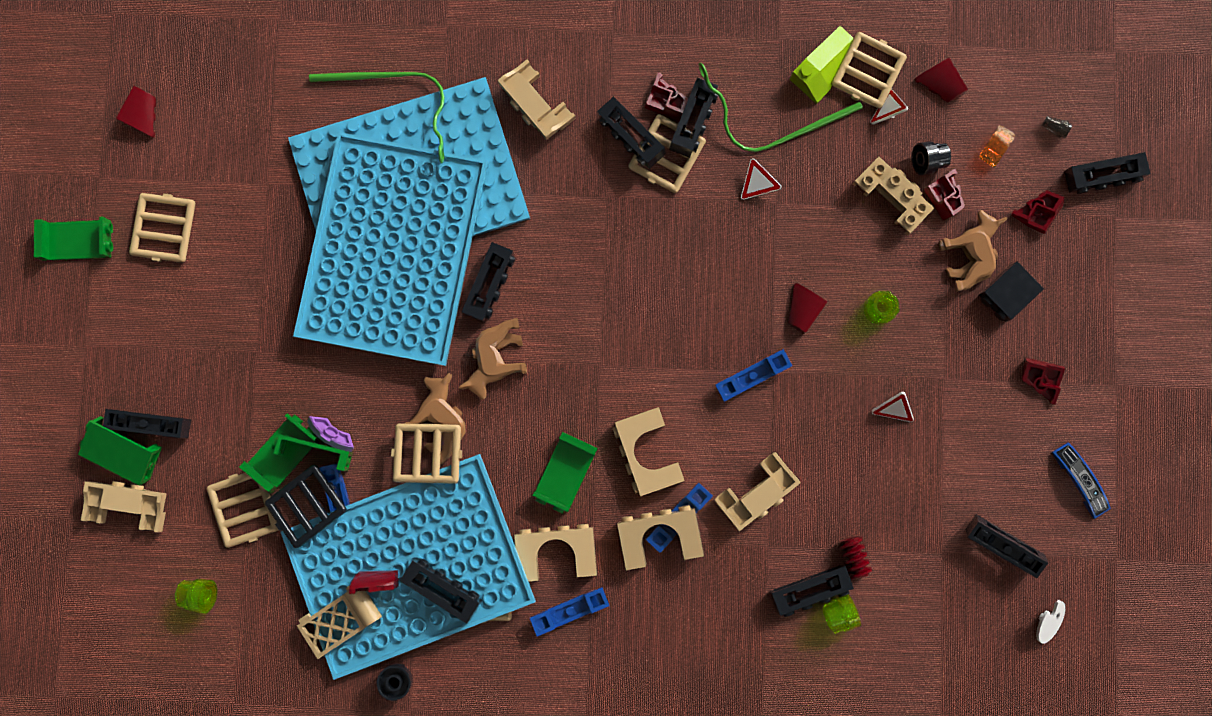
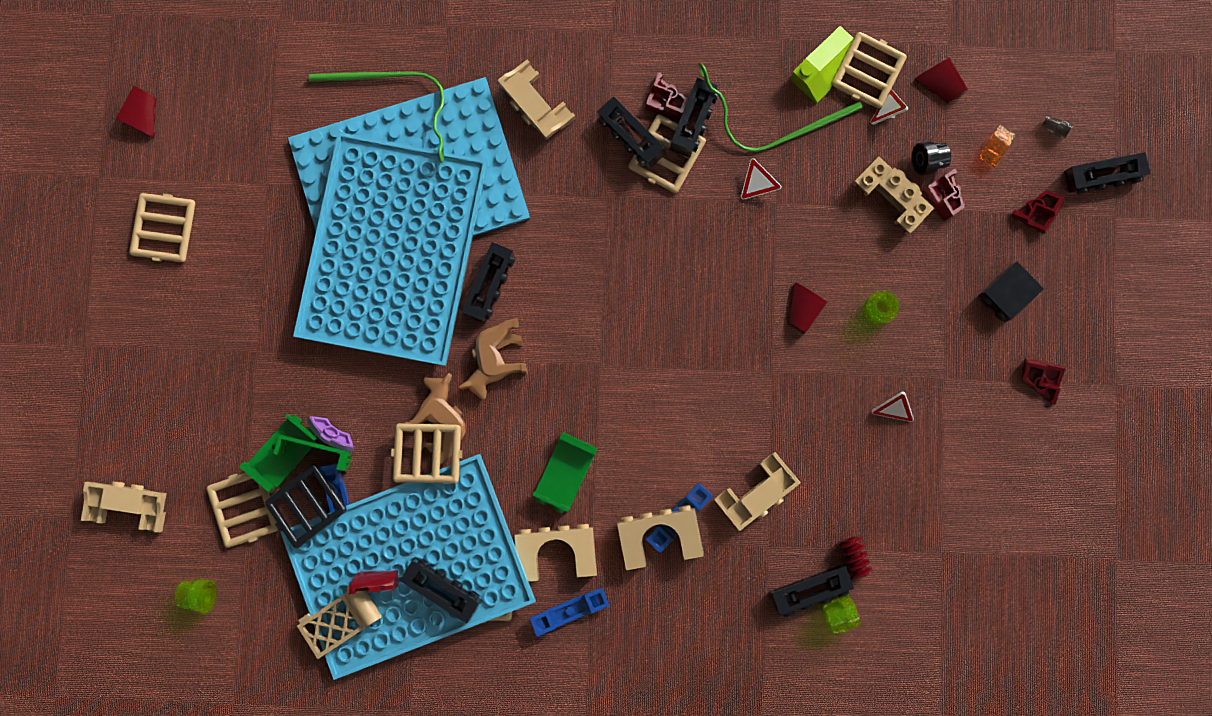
(72, 239): green panel -> none
(118, 453): green panel -> none
(147, 423): black brick -> none
(402, 674): black piece -> none
(645, 479): tan arch -> none
(753, 375): blue slope -> none
(978, 250): medium nougat animal -> none
(1006, 546): black brick -> none
(1050, 623): white piece -> none
(1083, 478): slope -> none

